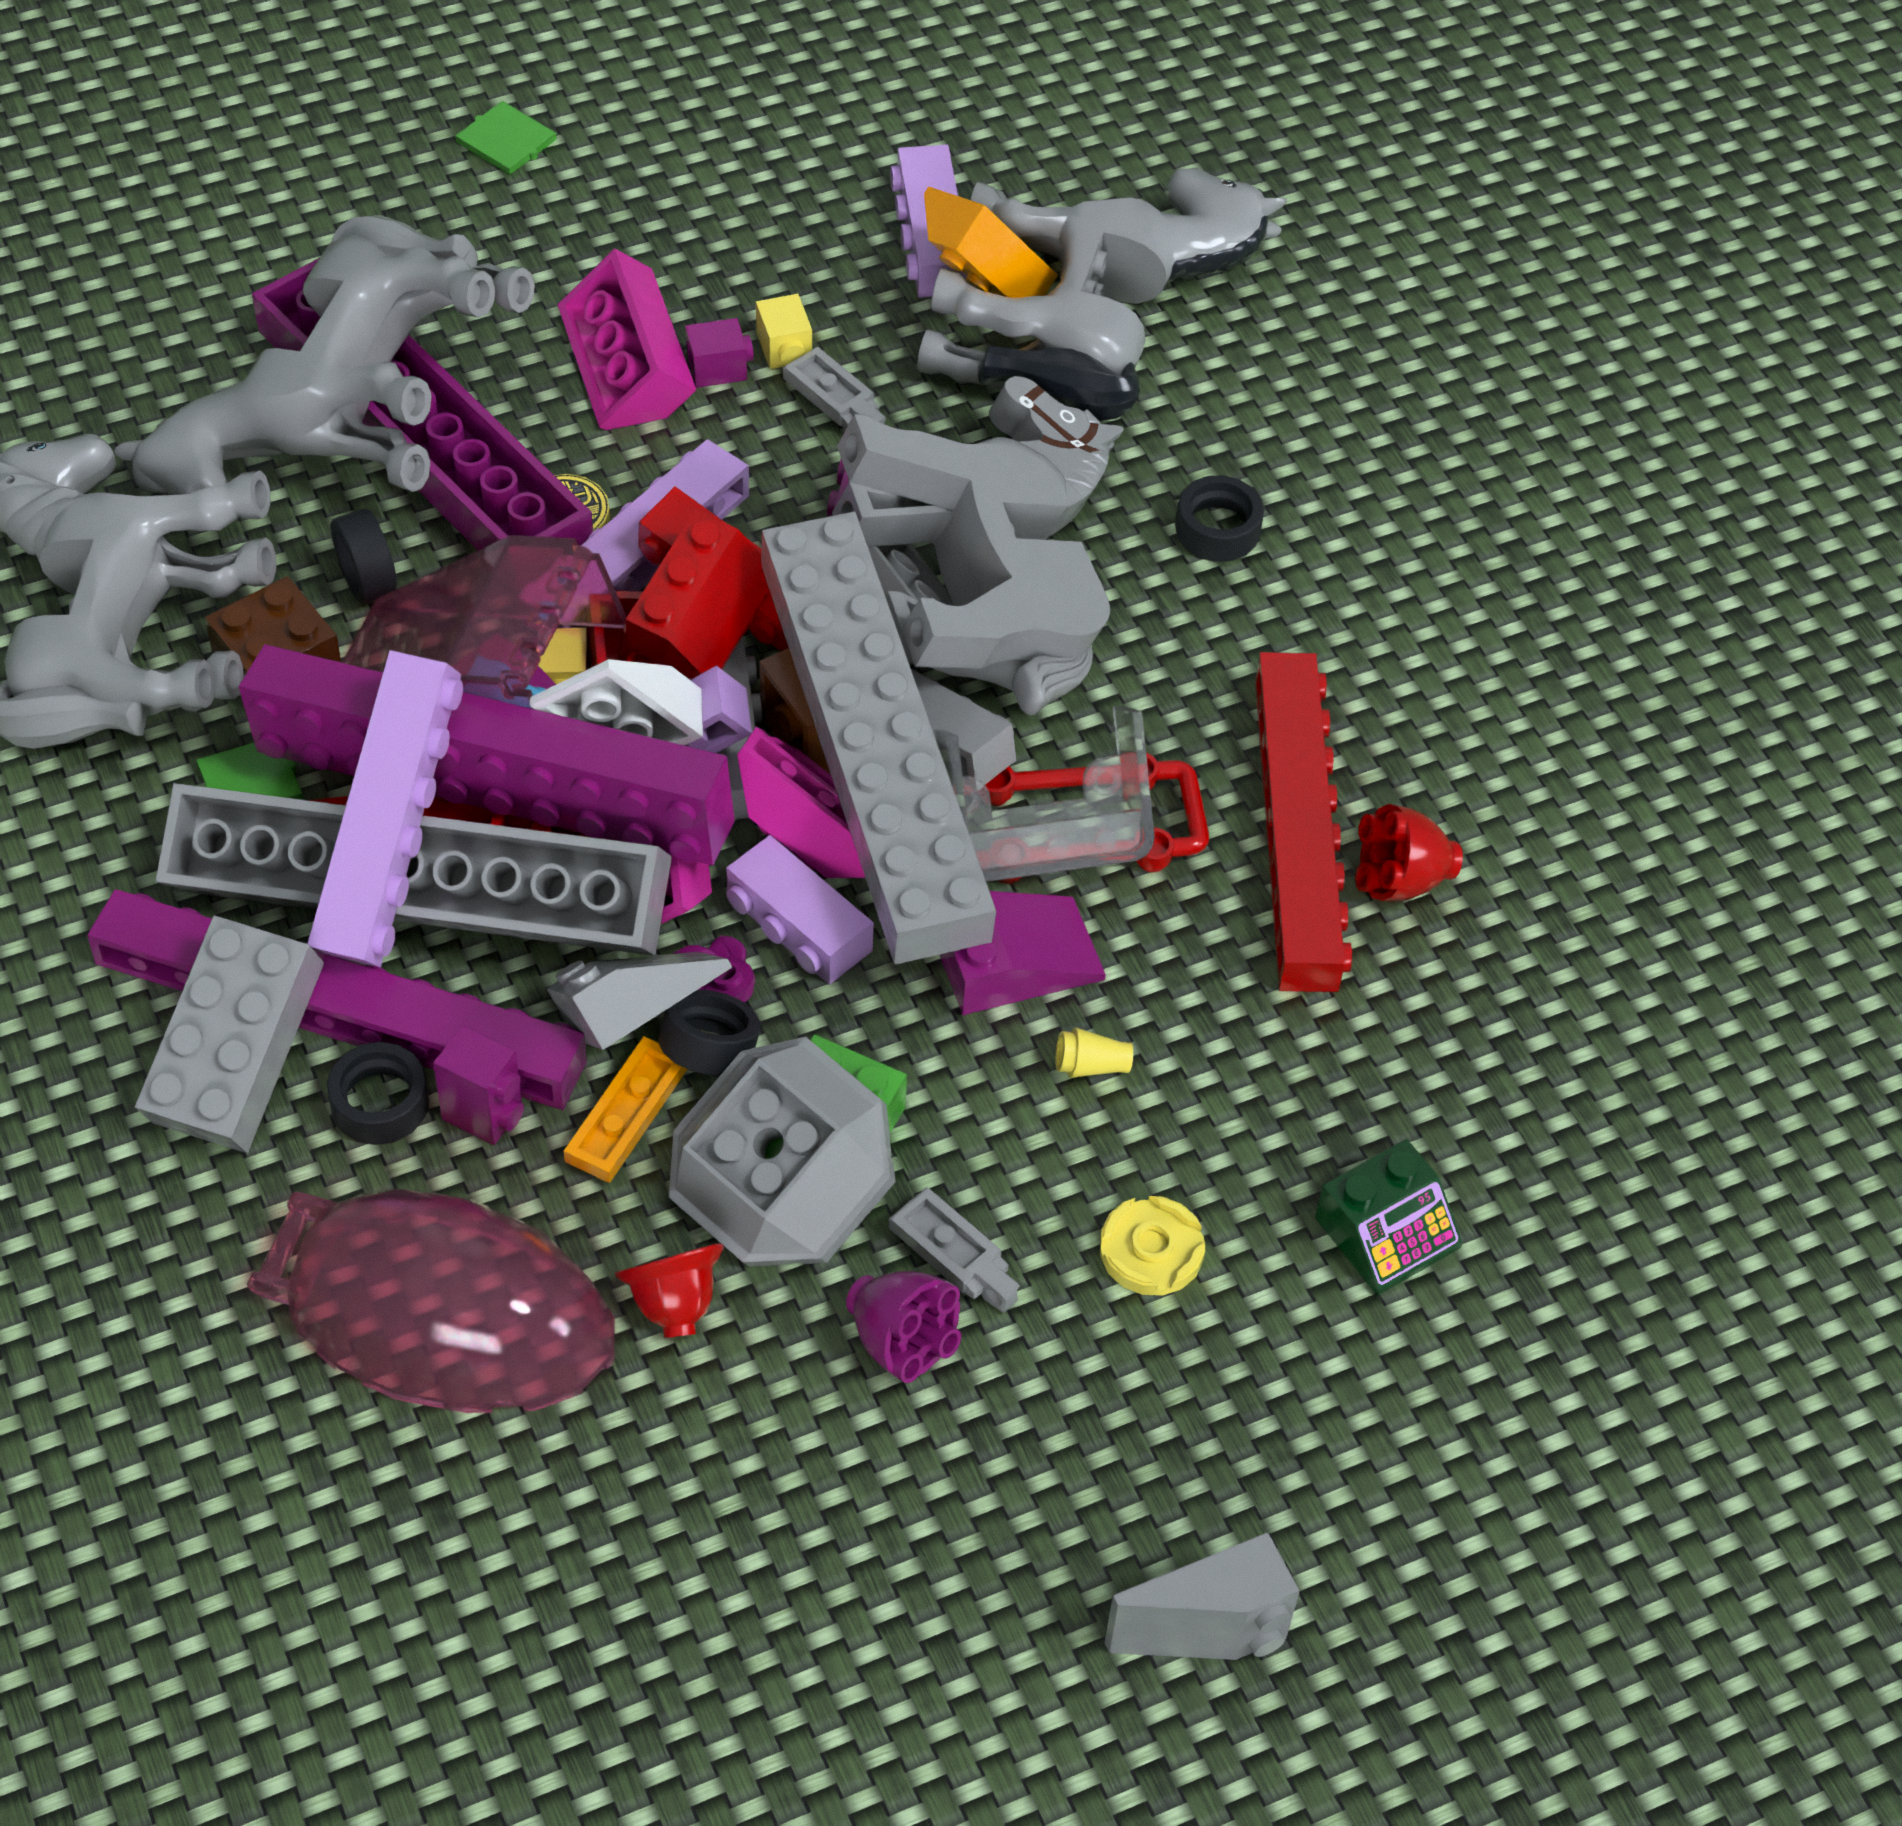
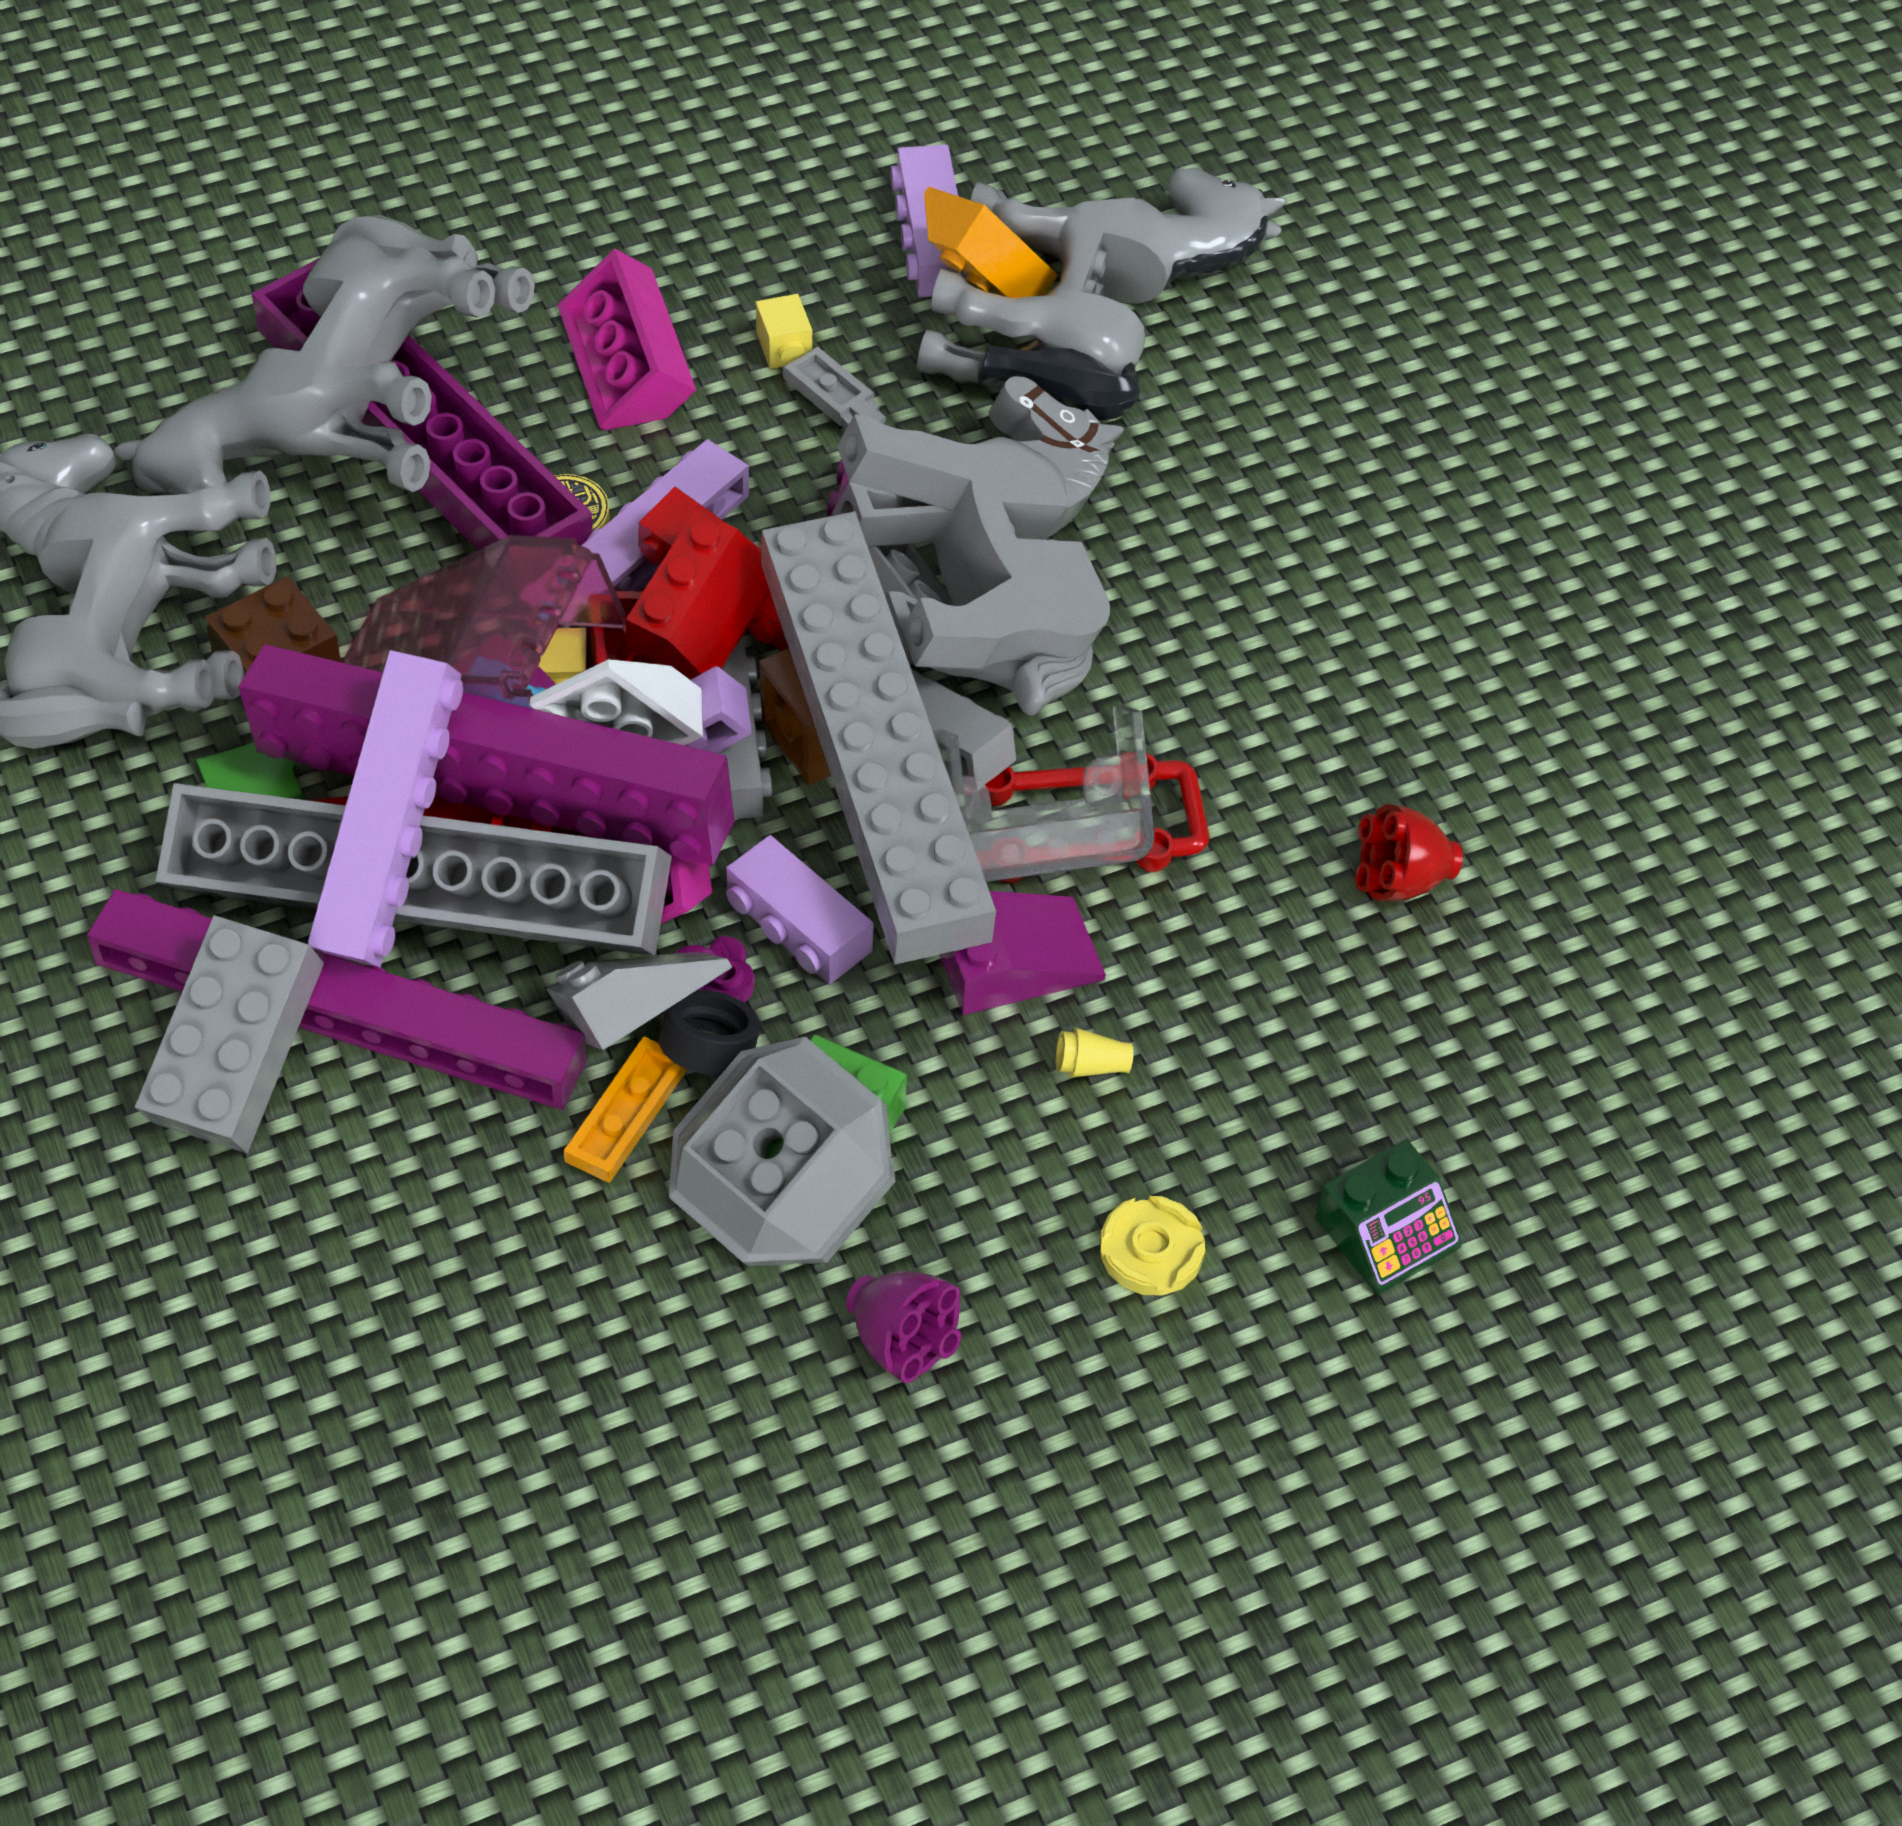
(363, 555): black tyre -> none
(375, 1060): black tyre -> none
(439, 1300): clear pink windscreen -> none
(479, 1085): magenta brick -> none
(506, 137): bright green piece -> none
(674, 1289): red hat -> none
(717, 352): magenta brick -> none
(797, 805): dark pink wedge -> none
(955, 1249): light grey hinge -> none
(1210, 1608): light grey slope -> none
(1227, 494): black tyre -> none
(1300, 824): red brick -> none

